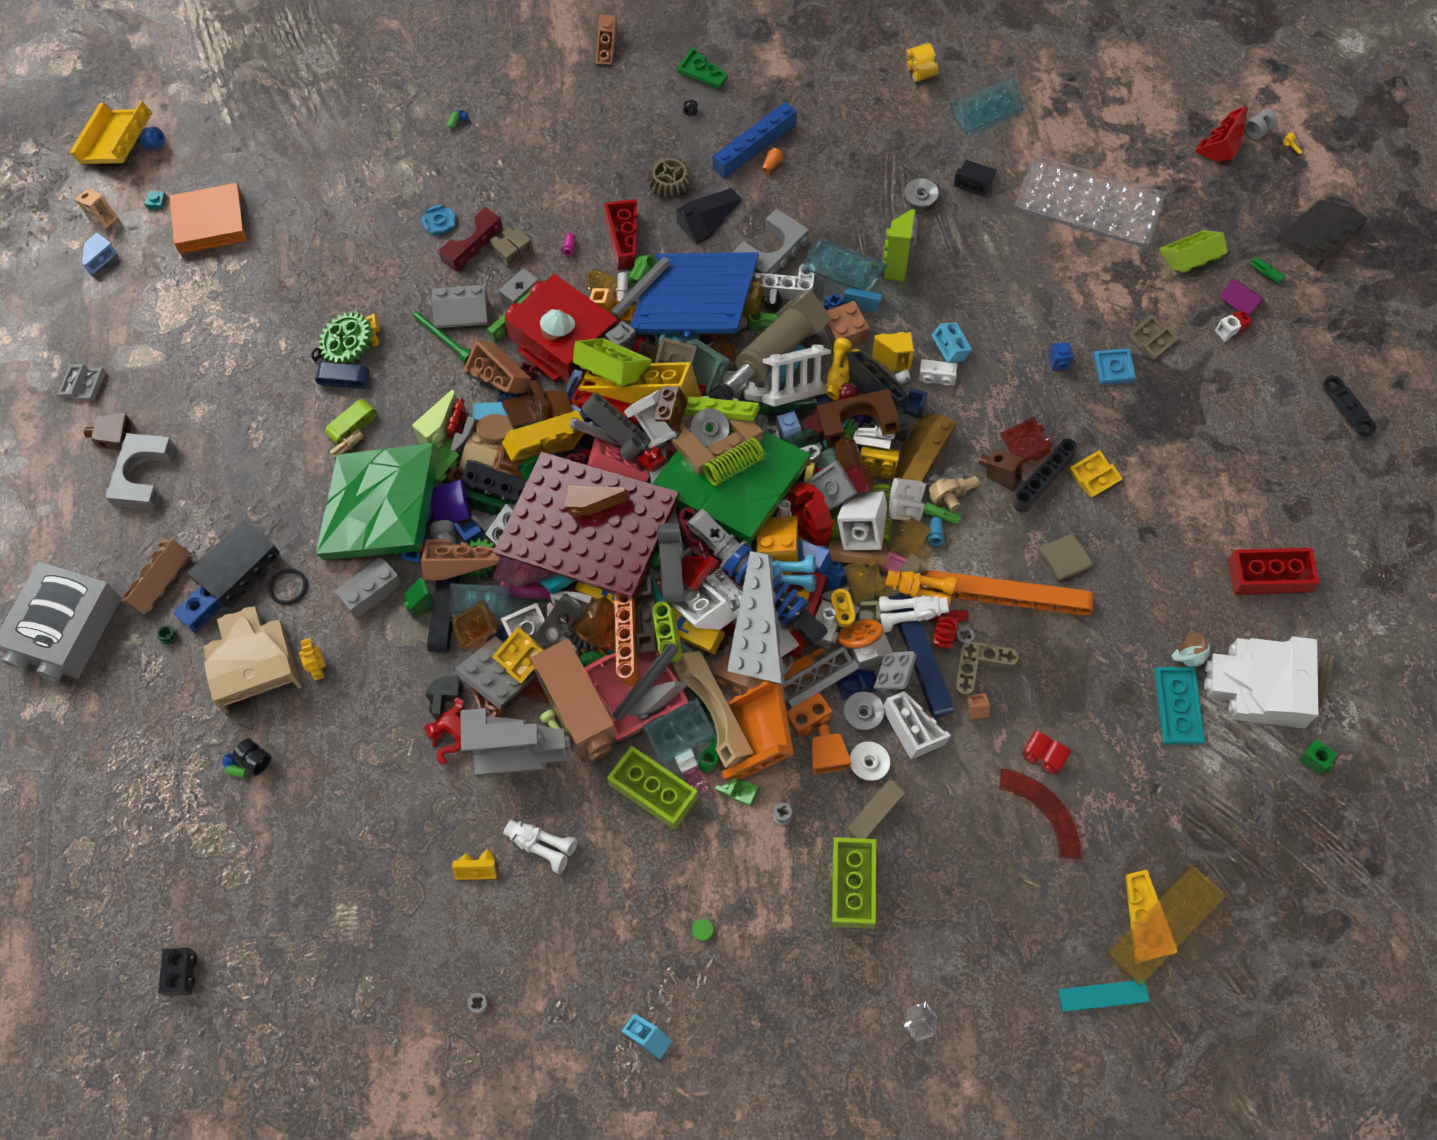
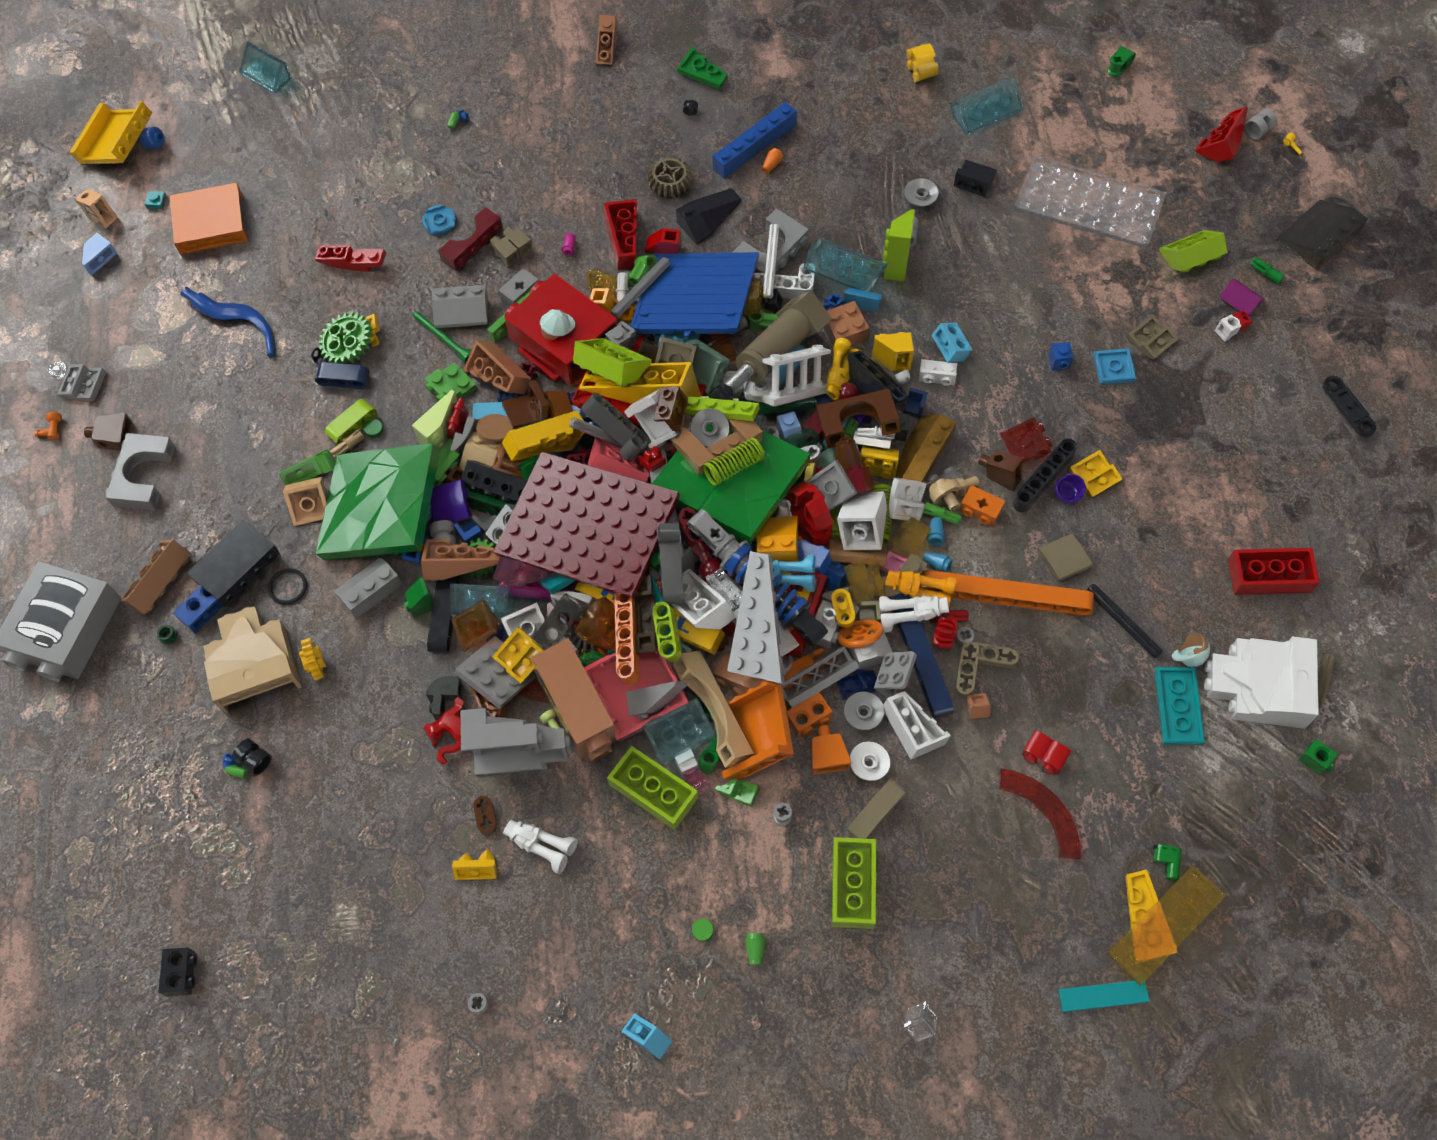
(51, 433): none -> orange piece
(57, 369): none -> clear plate
(230, 311): none -> blue animal
(264, 68): none -> clear light blue slope
(306, 500): none -> light nougat slope
(319, 463): none -> bright green plate
(350, 259): none -> red slope
(373, 428): none -> green tile
(449, 379): none -> bright green plate
(490, 815): none -> reddish brown beam
(574, 381): medium blue axle -> none
(592, 499): slope -> none
(645, 681): dark grey axle -> none
(664, 242): none -> red slope
(696, 569): red wing -> none
(755, 947): none -> bright green cone
(771, 261): none -> white axle
(938, 561): none -> dark azure cone
(976, 498): none -> orange brick
(1070, 488): none -> dark purple hair
(1120, 61): none -> green piece
(1126, 622): none -> black axle
(1168, 856): none -> green piece

